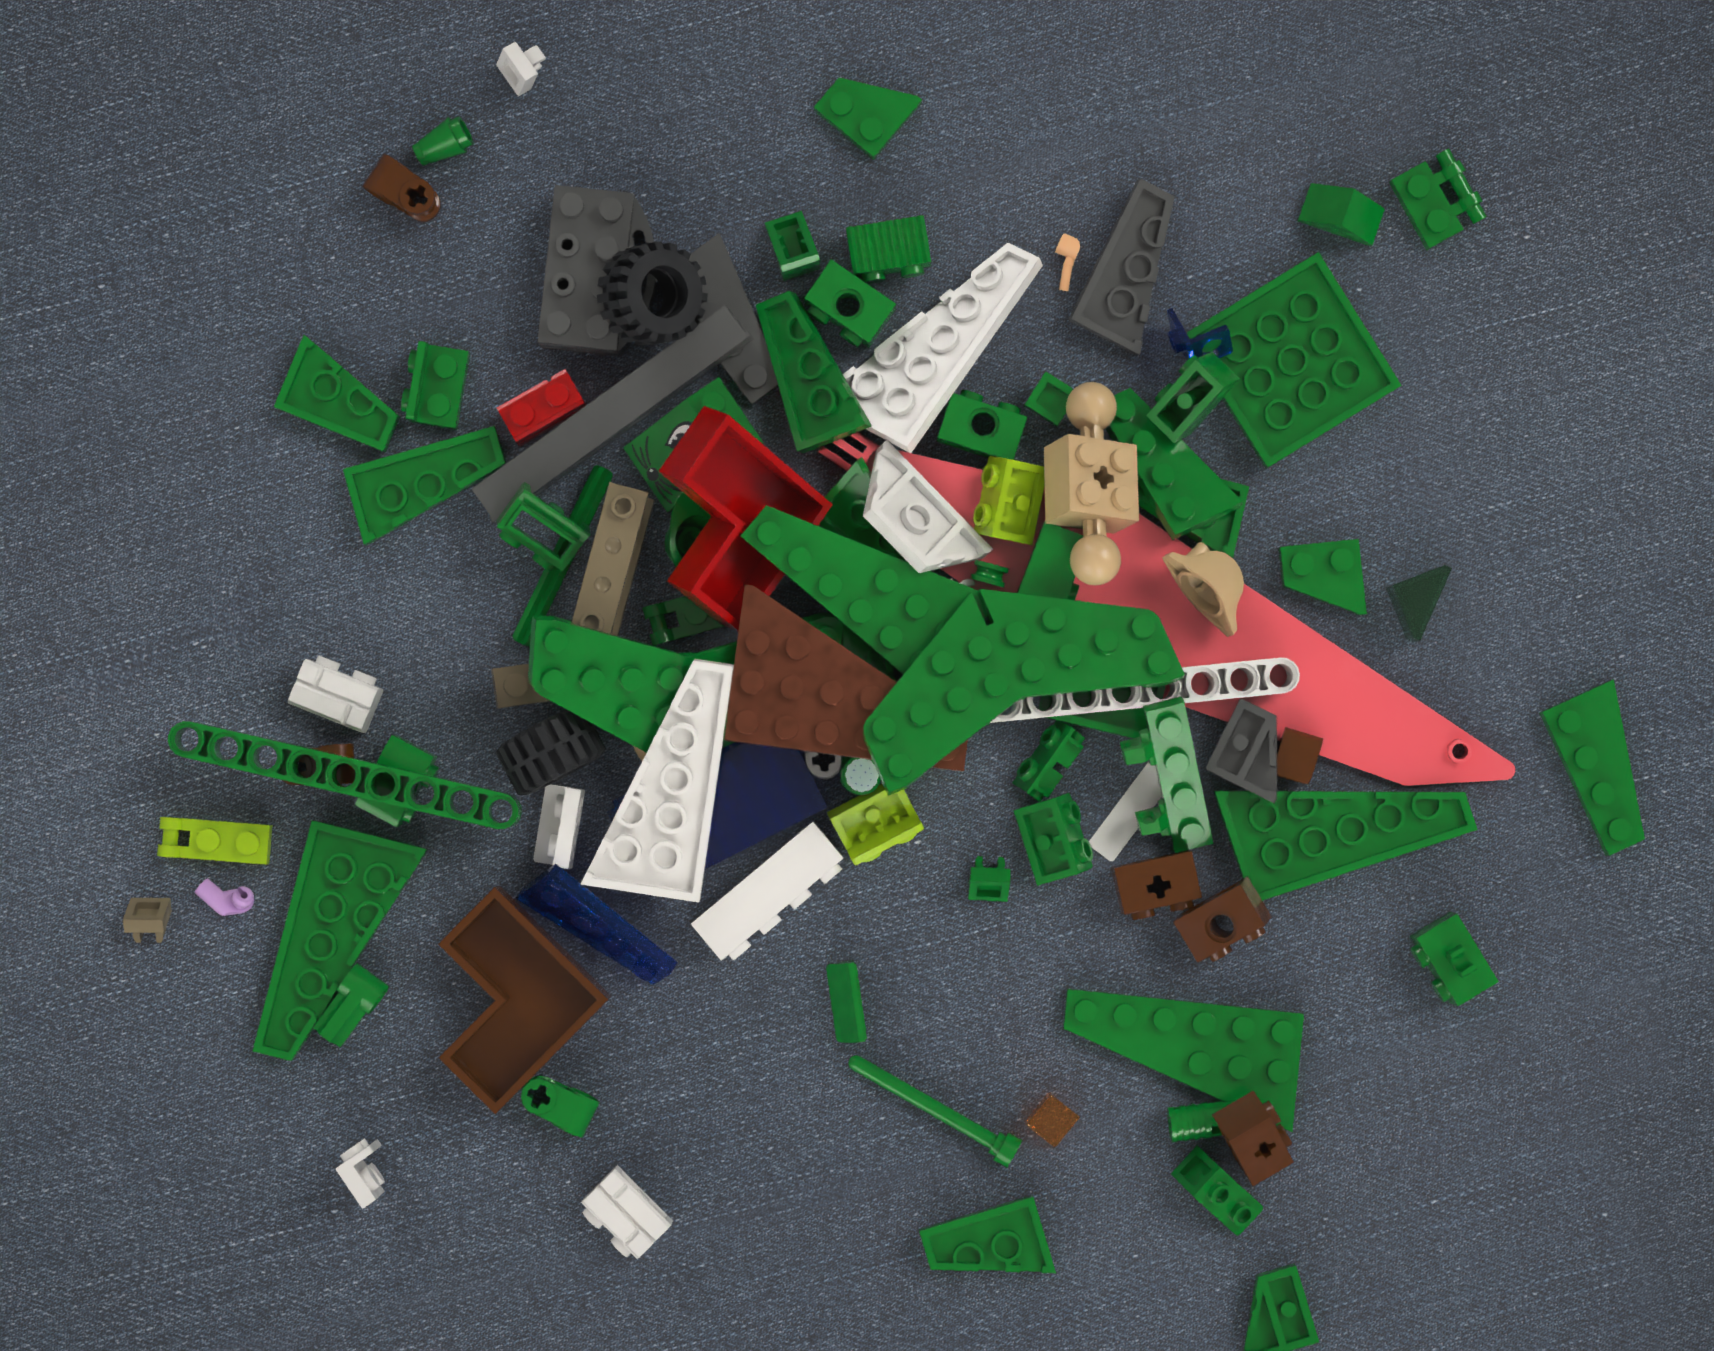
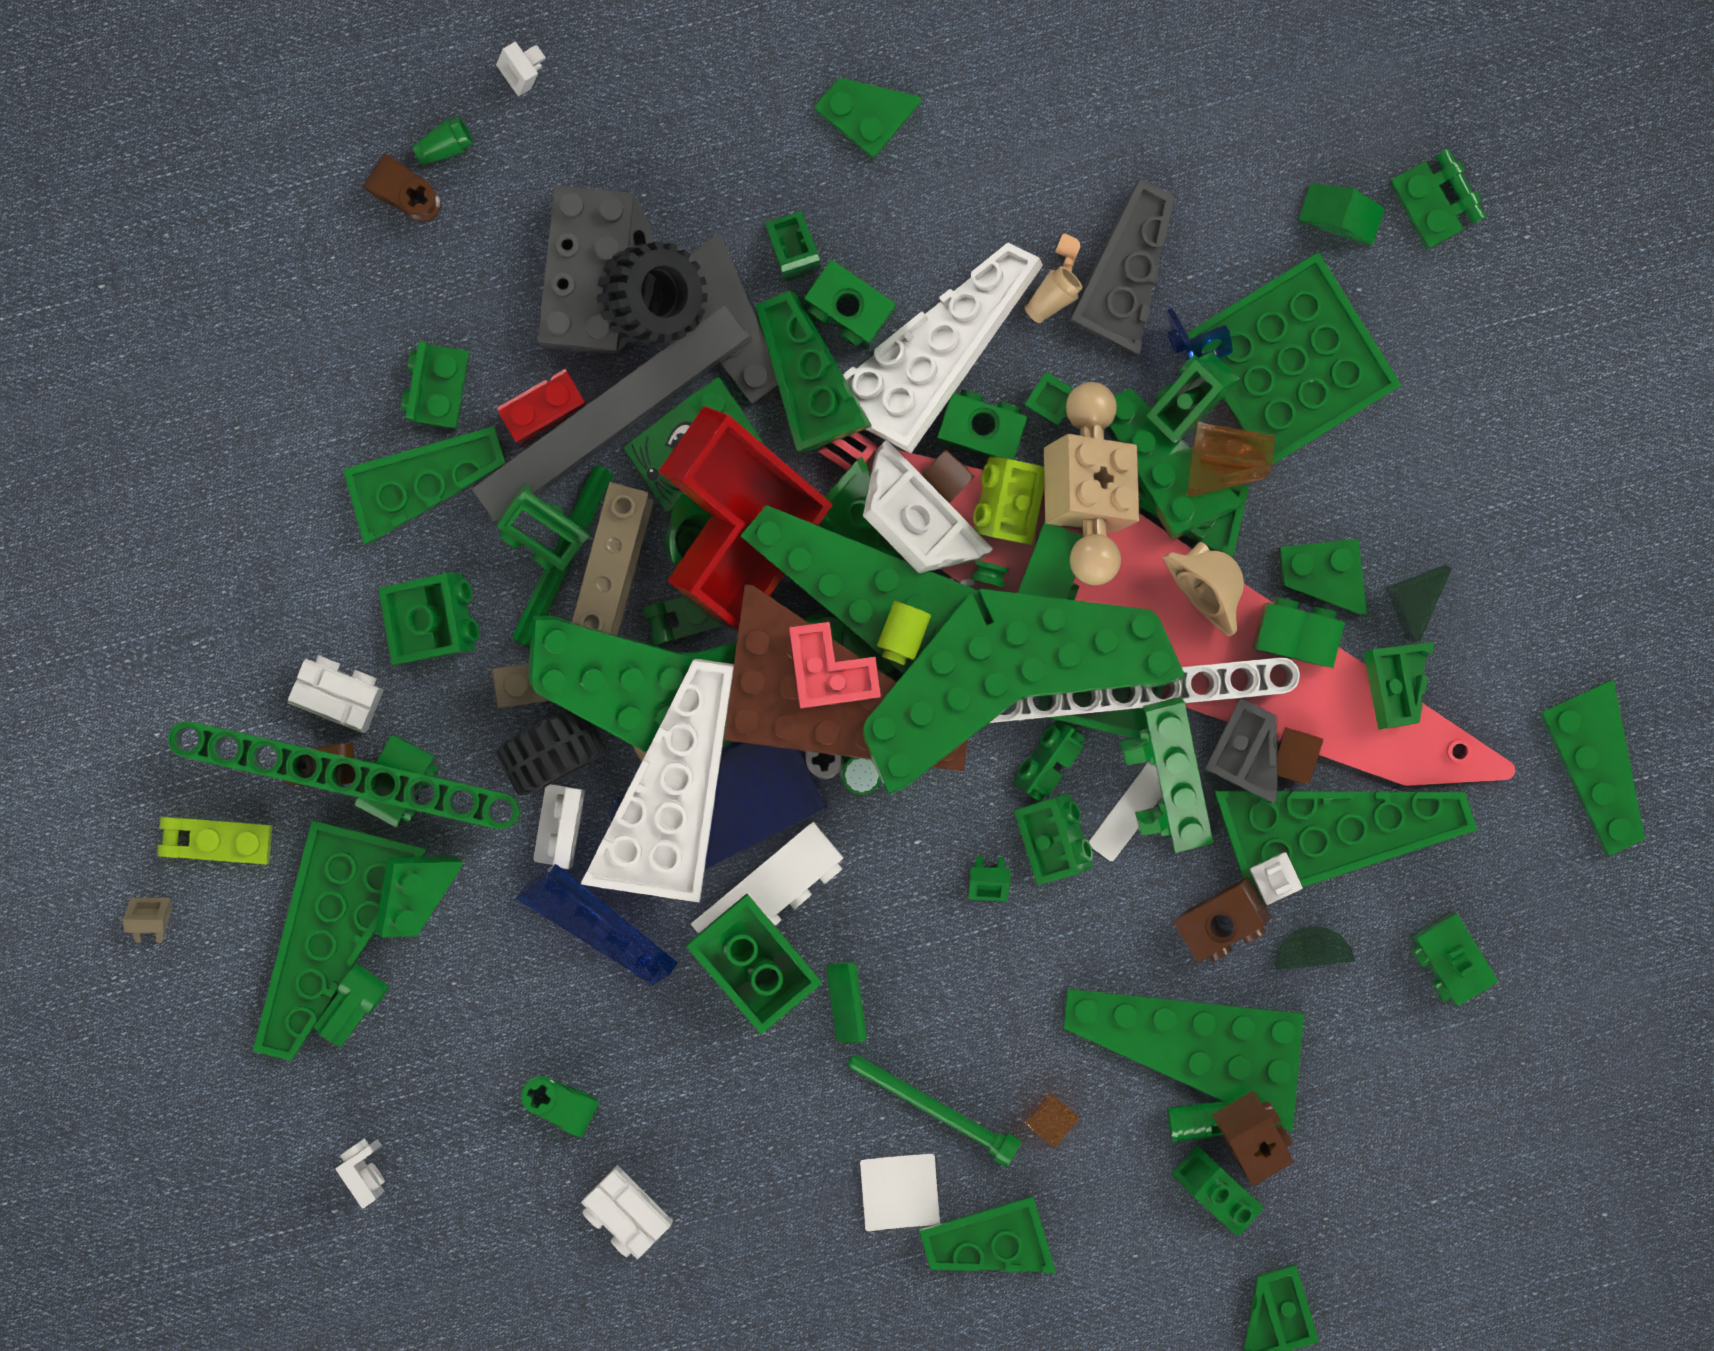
(225, 902): lavender arm -> none
(334, 399): green wing -> none
(412, 892): none -> green wing
(428, 618): none -> green plate
(537, 995): reddish brown piece -> none
(753, 963): none -> green slope
(821, 678): none -> coral plate
(875, 823): lime bracket -> none
(889, 249): green brick -> none
(899, 1192): none -> white sticker
(903, 632): none -> lime brick
(948, 476): none -> reddish brown slope
(1053, 294): none -> tan cone
(1175, 869): reddish brown brick -> none
(1227, 458): none -> clear orange wing
(1275, 878): none -> white tile
(1299, 634): none -> green brick
(1313, 948): none -> clear green plate
(1397, 683): none -> green wing

